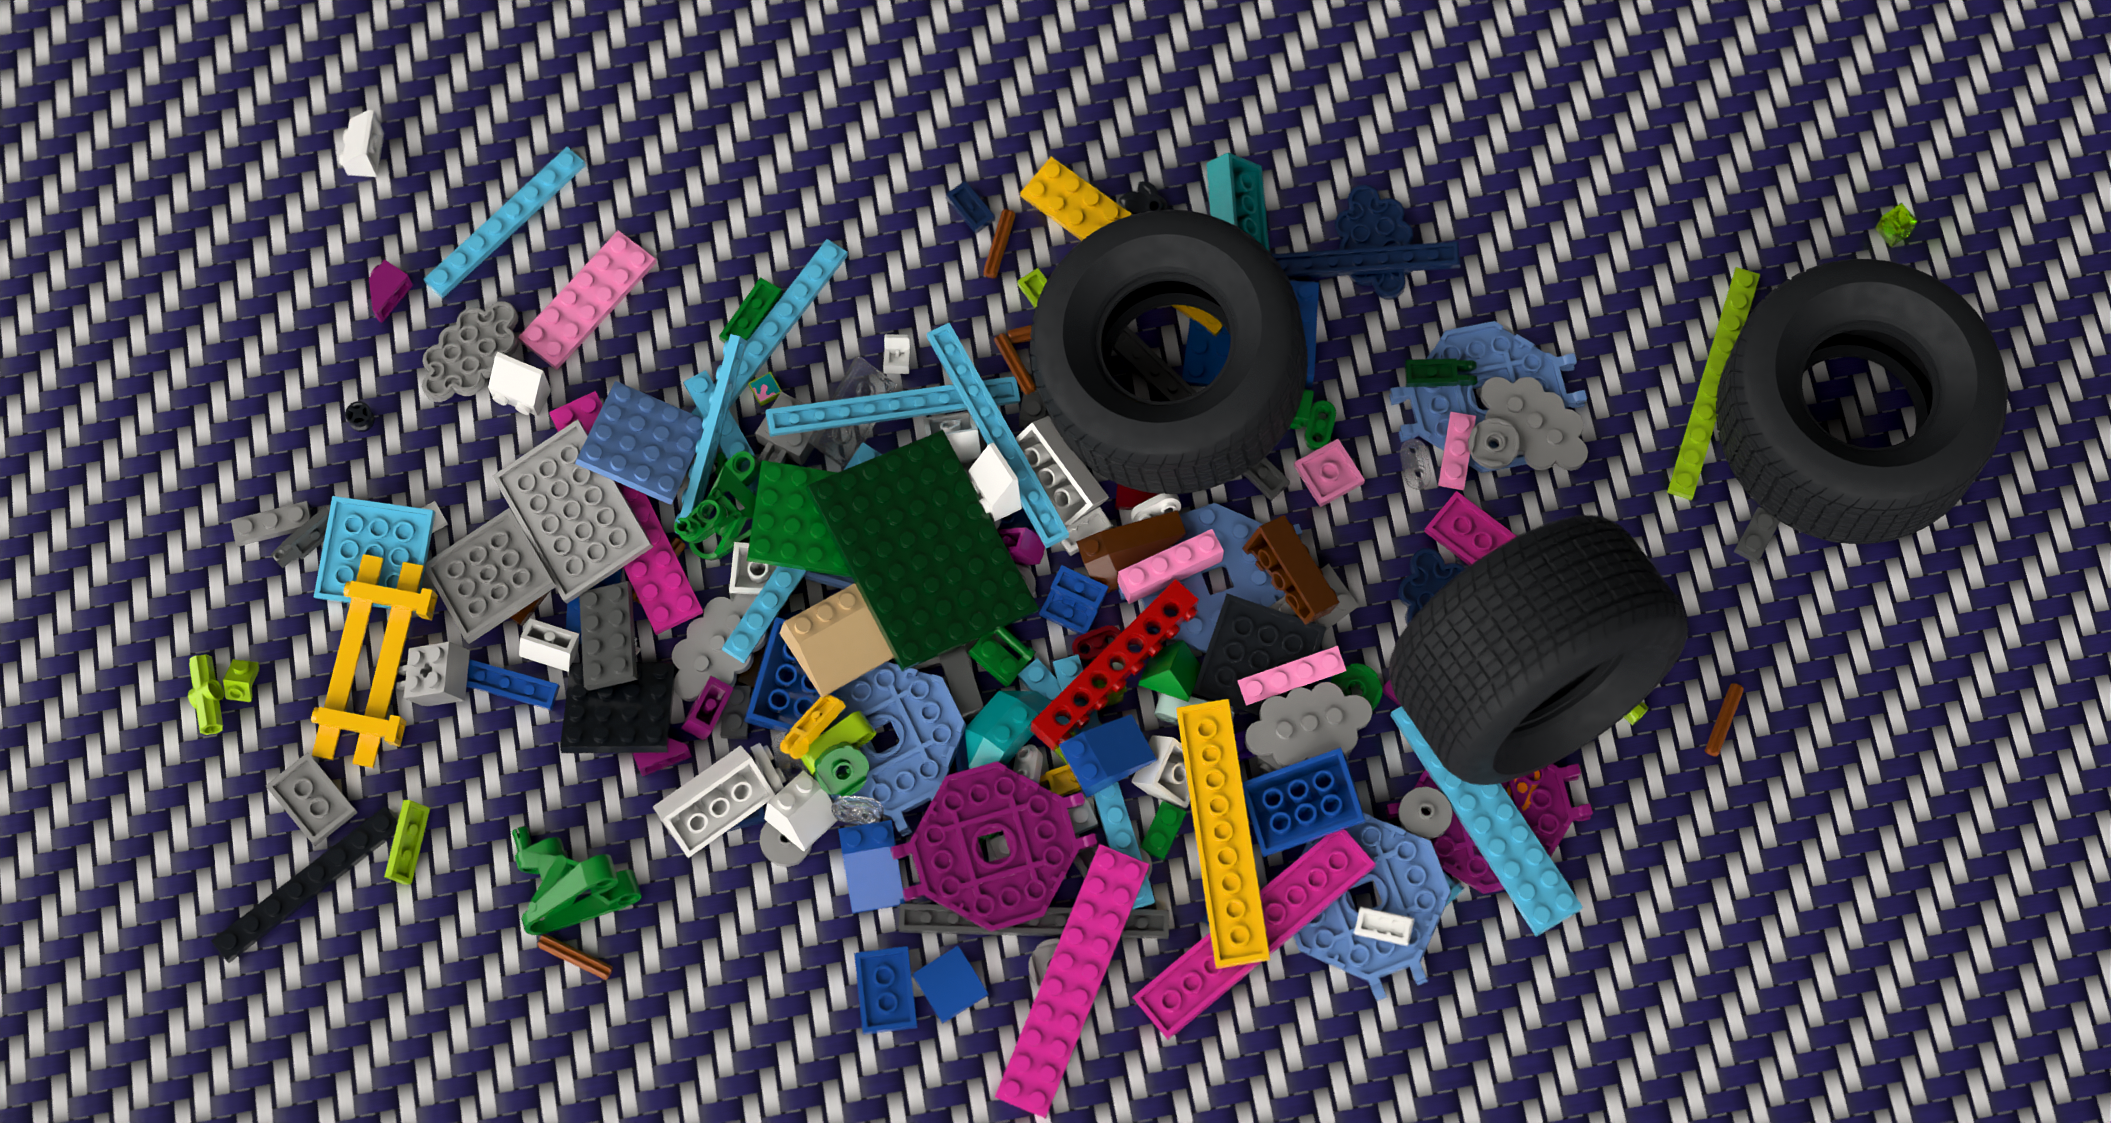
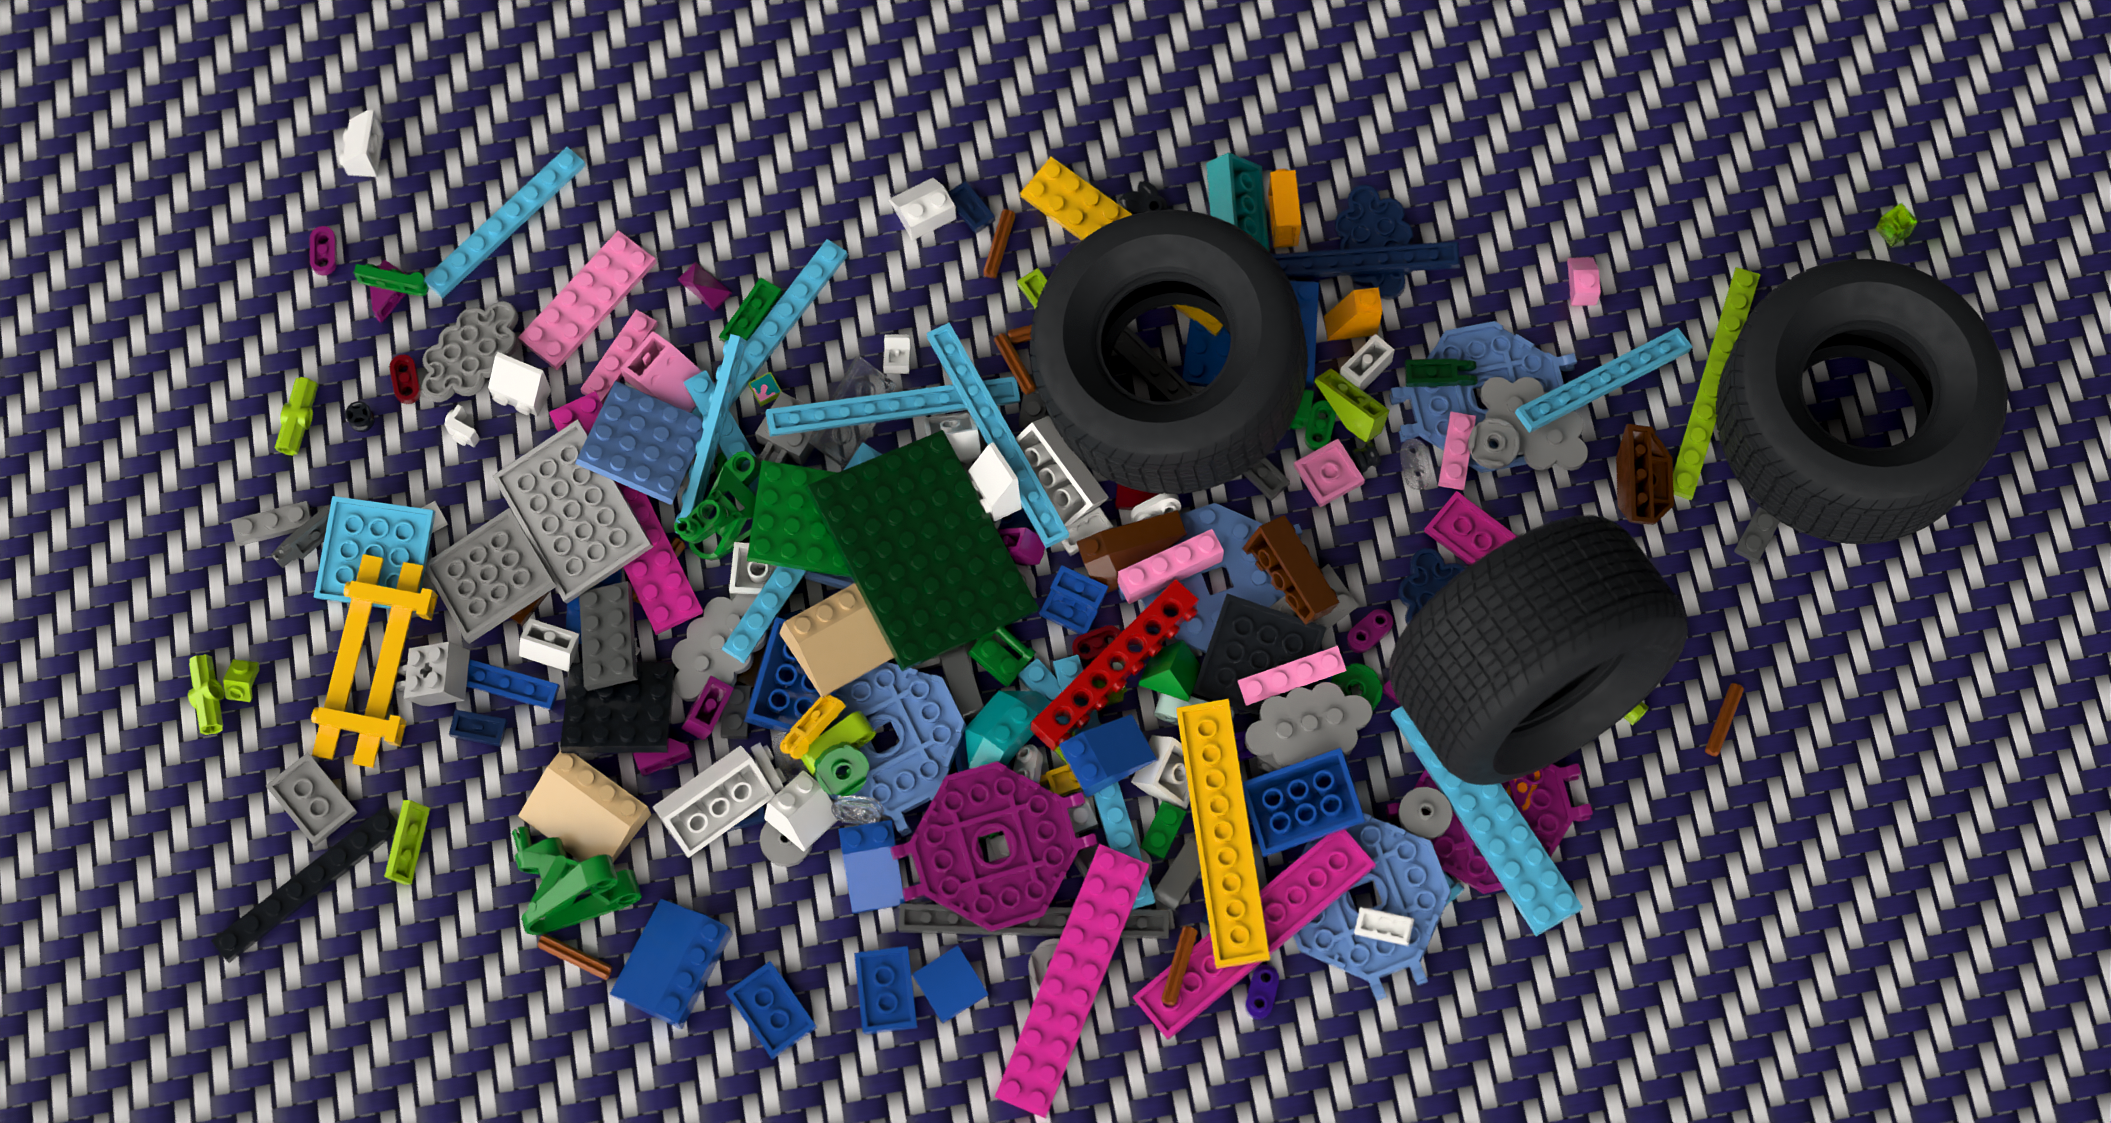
(296, 416): none -> lime piece
(323, 252): none -> magenta plate
(391, 280): none -> green plate
(405, 381): none -> dark red plate
(460, 432): none -> white bracket
(478, 728): none -> dark blue plate
(583, 809): none -> tan slope
(625, 344): none -> bright pink plate
(660, 371): none -> bright pink slope
(671, 962): none -> blue slope
(704, 286): none -> magenta slope
(771, 1010): none -> blue plate
(924, 208): none -> white slope
(1179, 965): none -> dark orange axle
(1180, 876): none -> dark grey beam
(1262, 991): none -> dark purple plate
(1284, 208): none -> light orange window
(1353, 406): none -> lime slope
(1355, 315): none -> light orange slope
(1366, 457): none -> black wheel
(1368, 362): none -> white brick
(1371, 630): none -> magenta plate
(1583, 281): none -> bright pink slope
(1603, 380): none -> medium azure plate
(1644, 476): none -> reddish brown wedge

